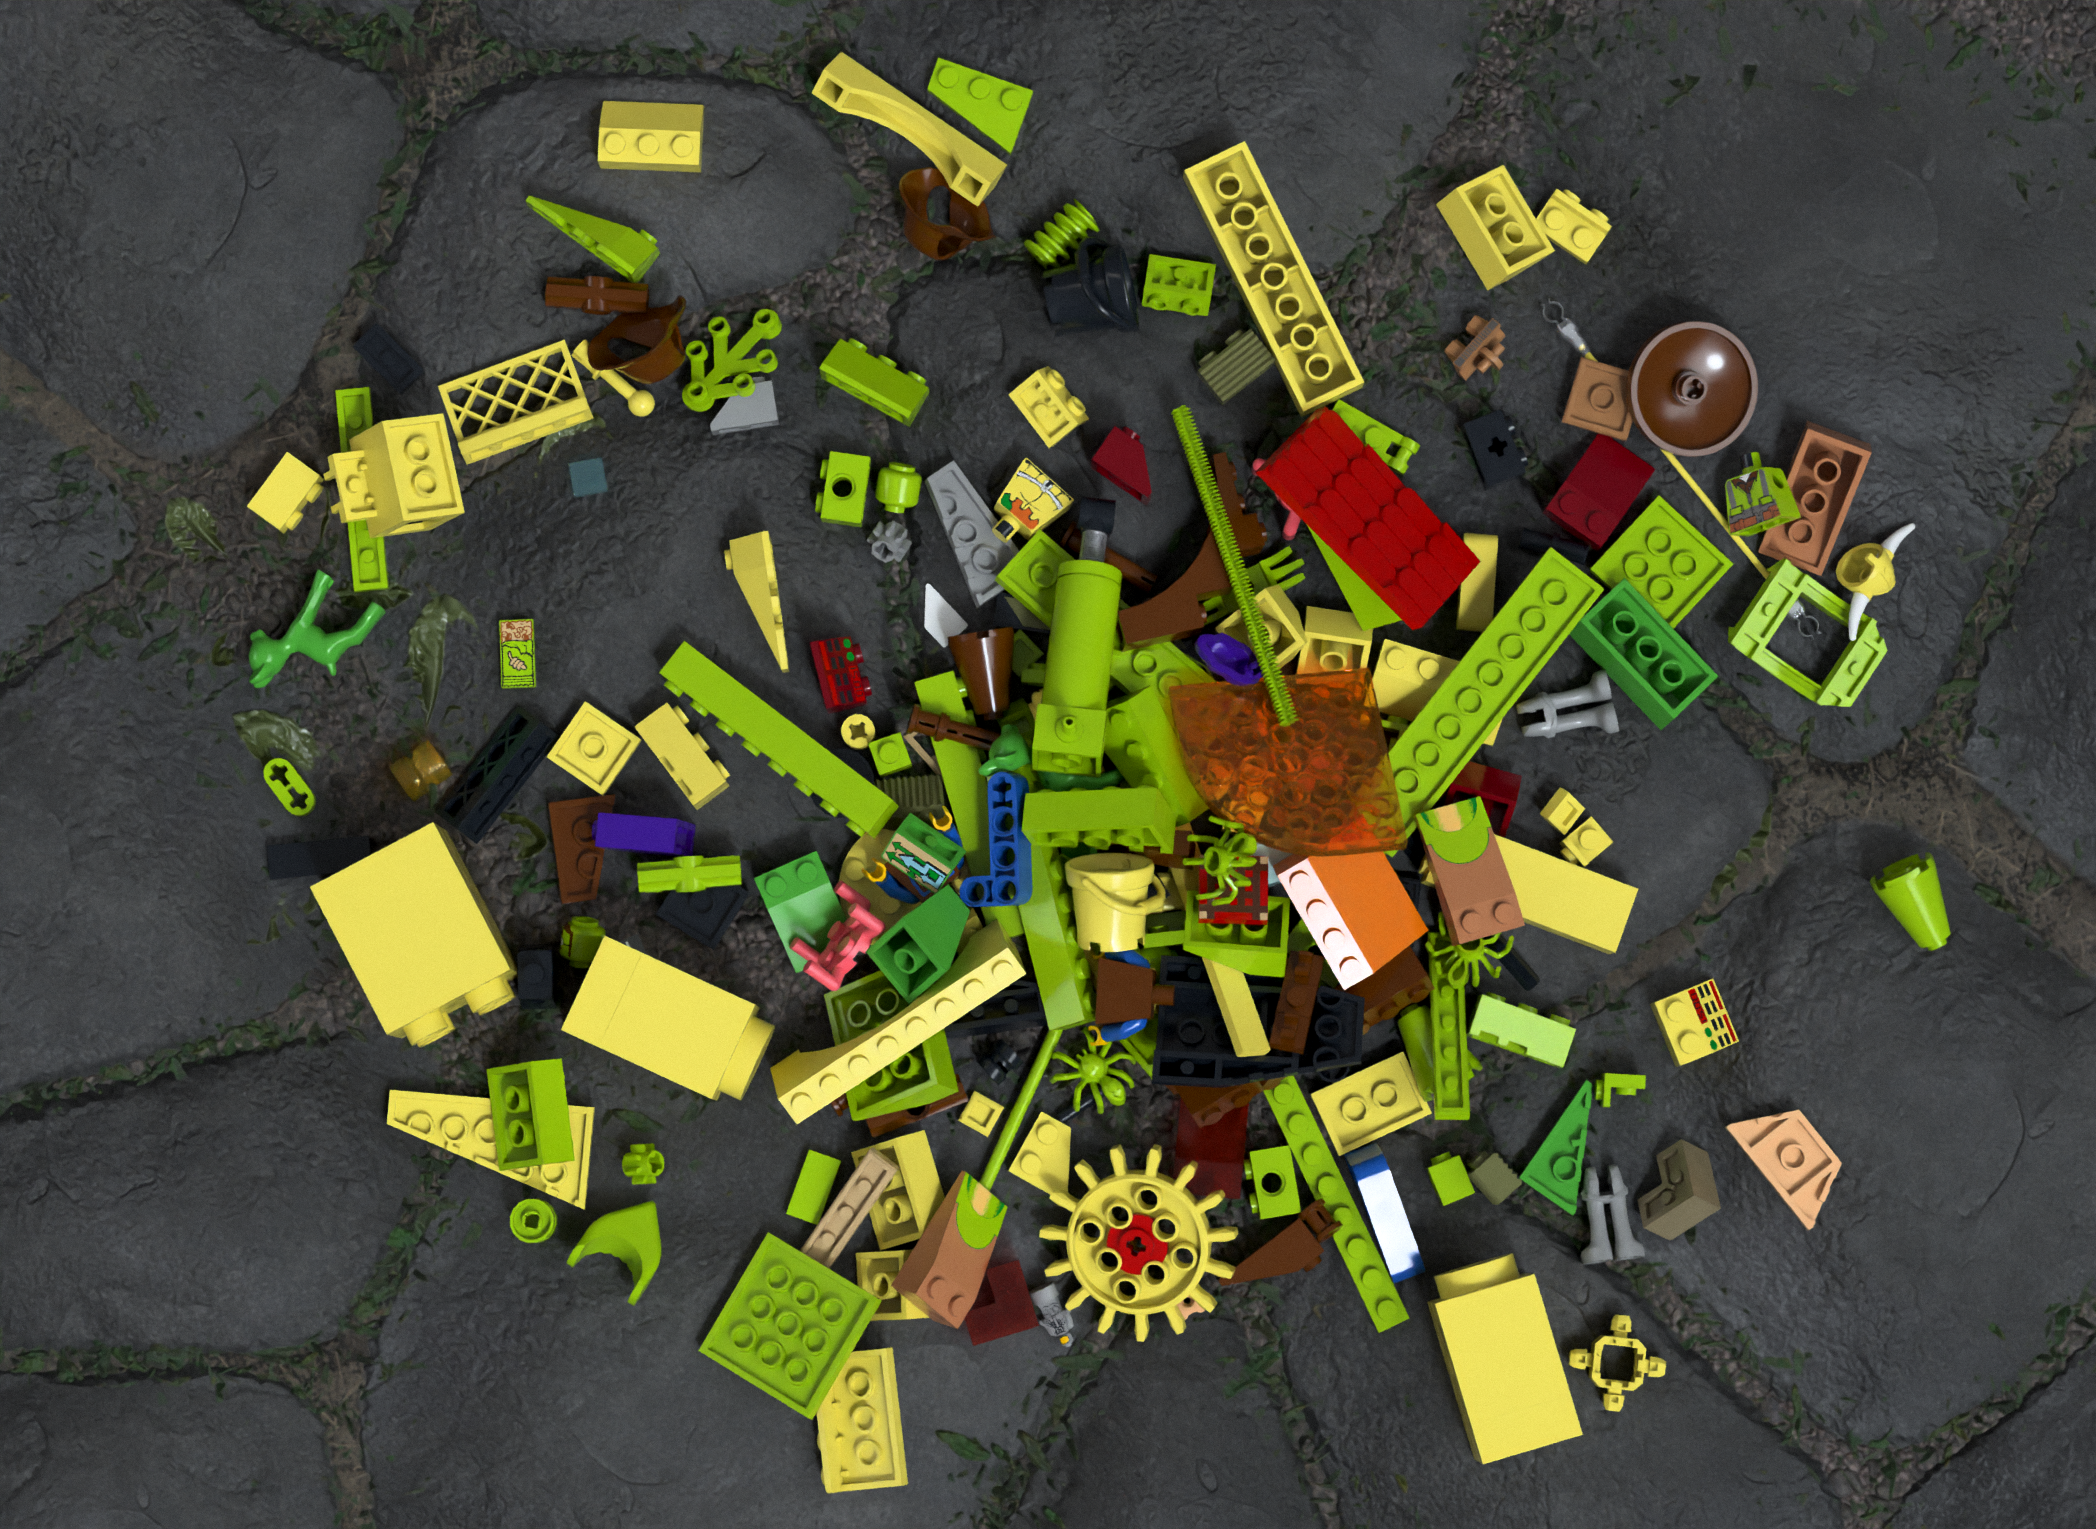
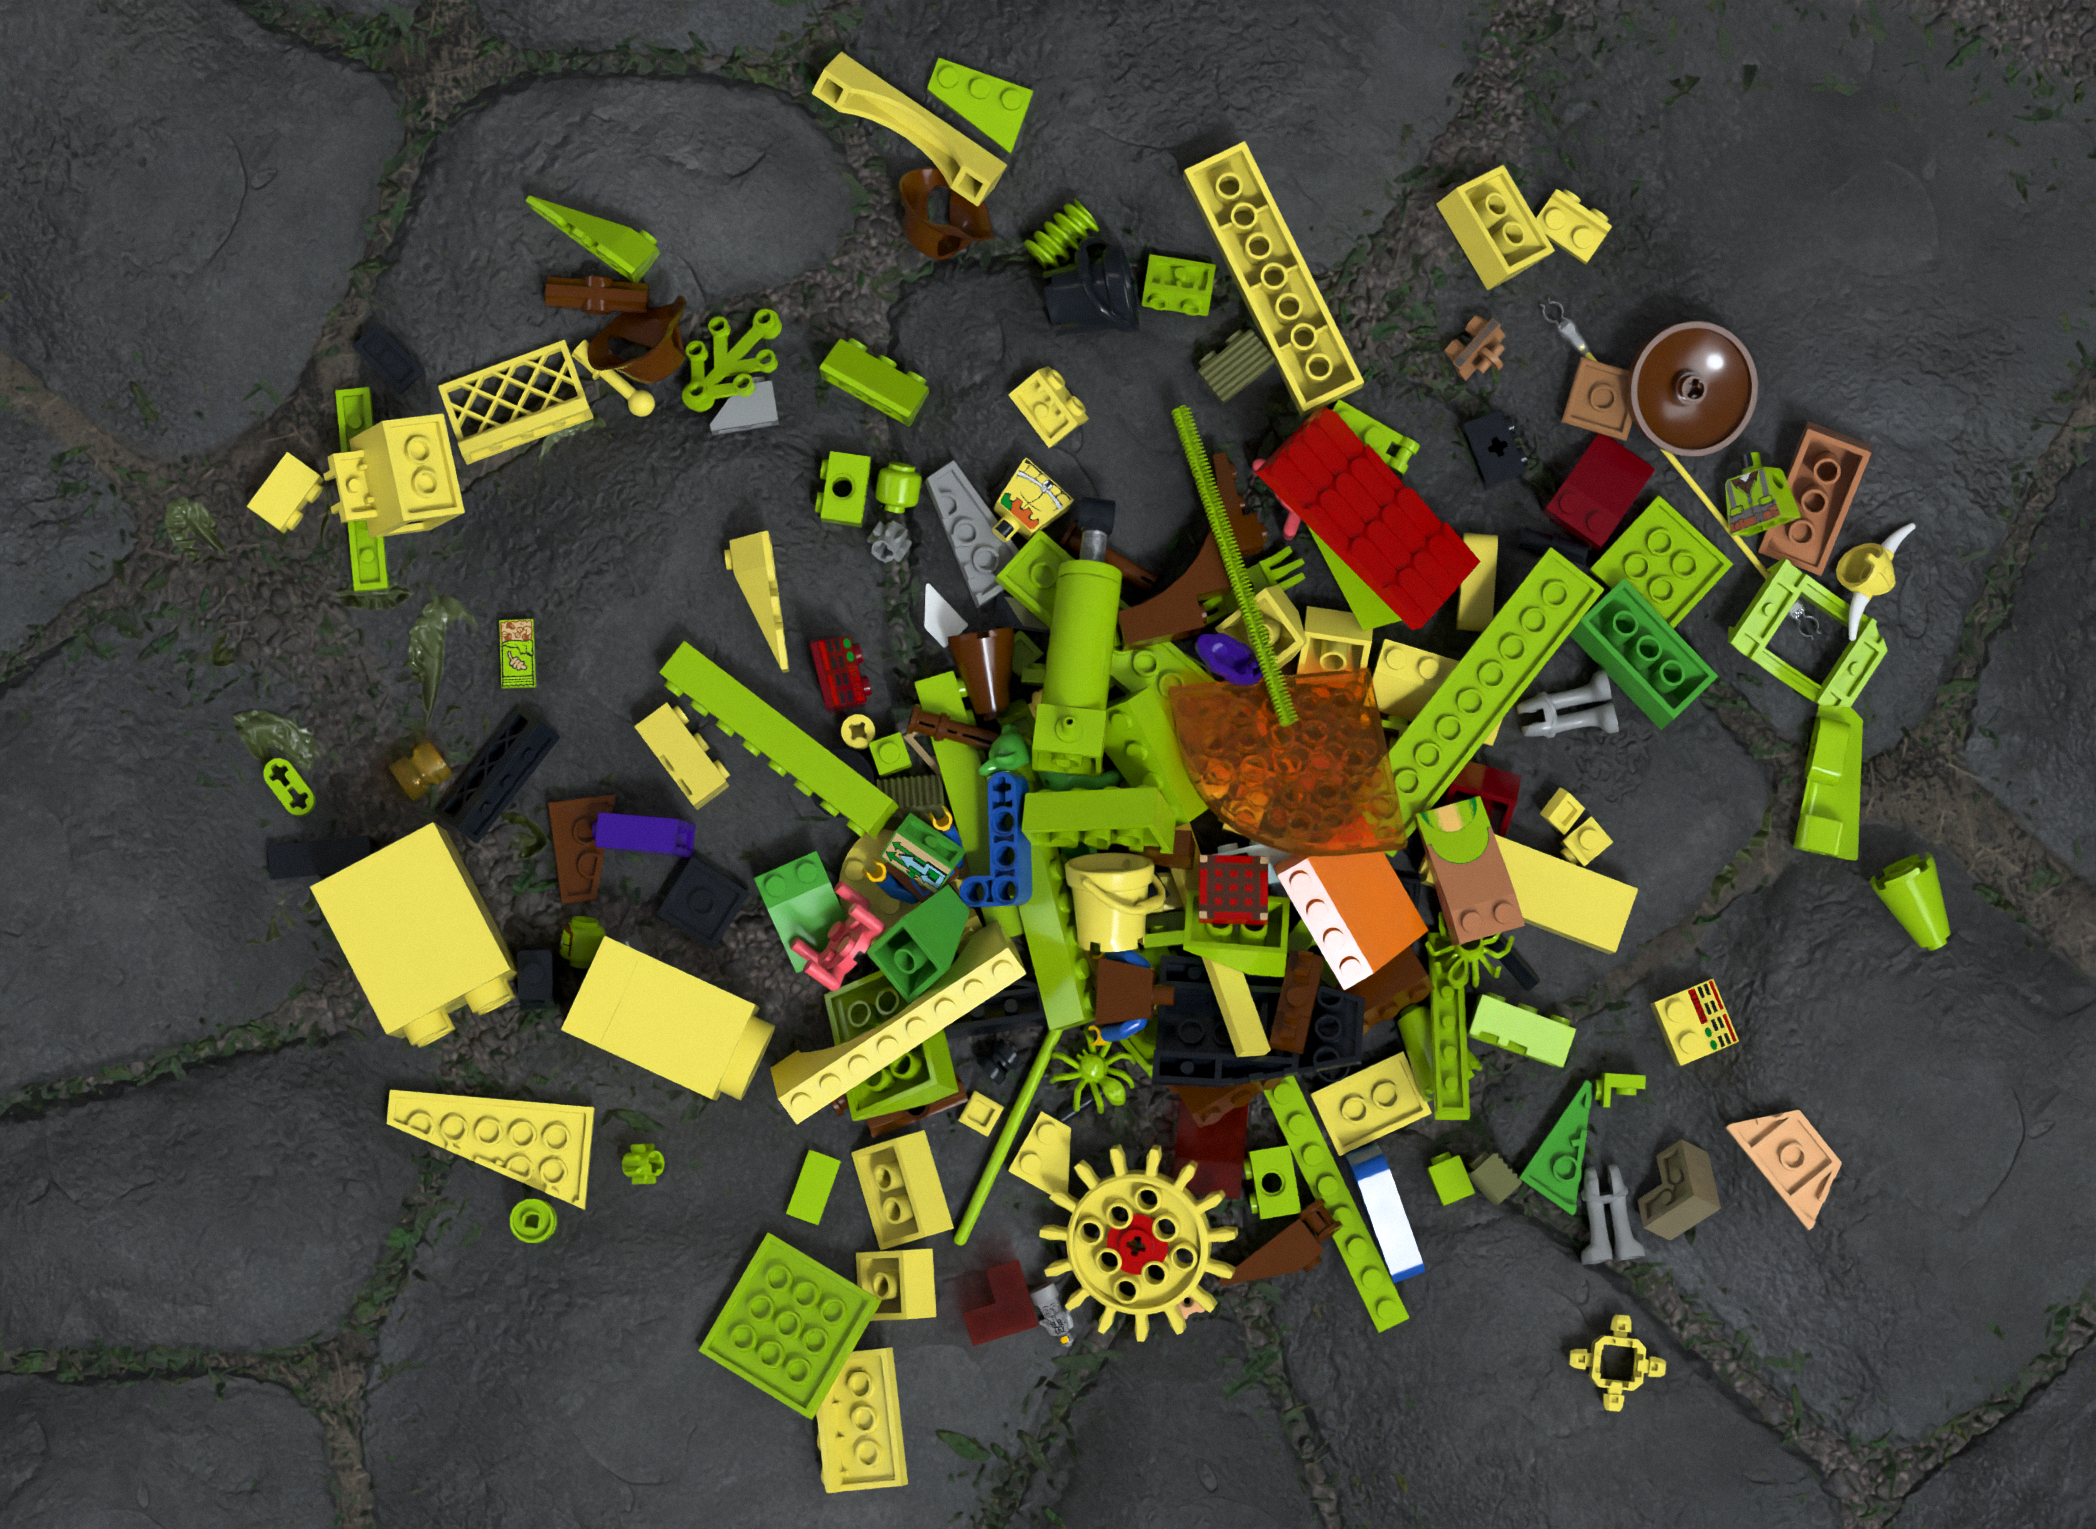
(303, 636): bright green animal -> none
(530, 1114): lime slope -> none
(588, 477): clear light blue tile -> none
(594, 748): light yellow plate -> none
(629, 1235): lime animal -> none
(651, 136): light yellow slope -> none
(689, 874): lime piece -> none
(850, 1208): tan tile -> none
(953, 1253): nougat slope -> none
(1124, 463): dark red slope -> none
(1222, 859): lime animal -> none
(1502, 1359): light yellow container -> none
(1832, 791): none -> lime panel

